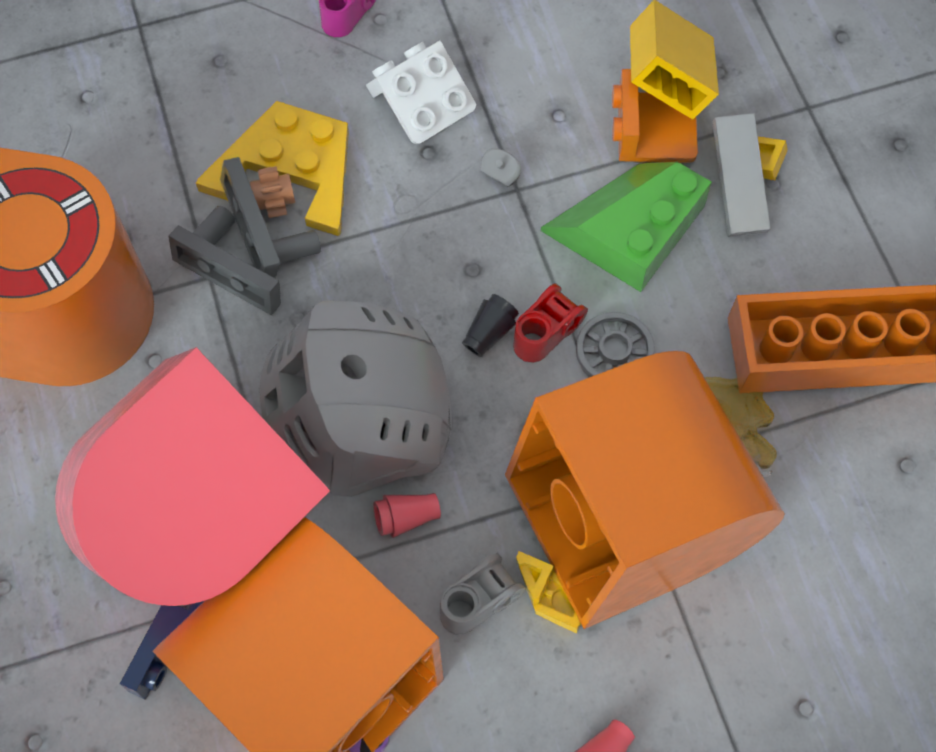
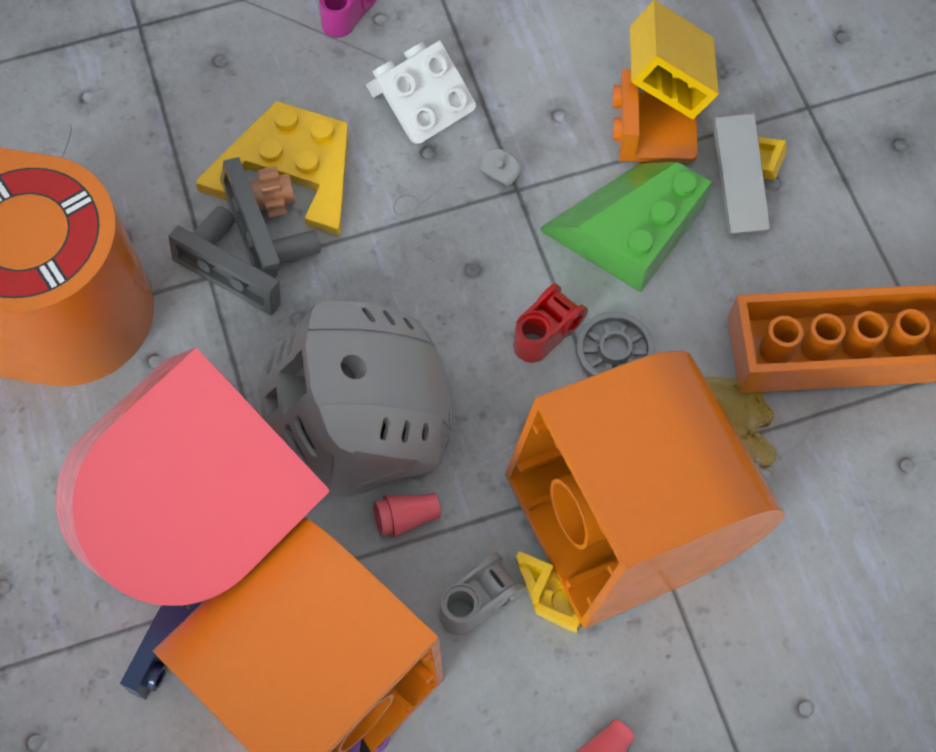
(490, 324): black cone -> none

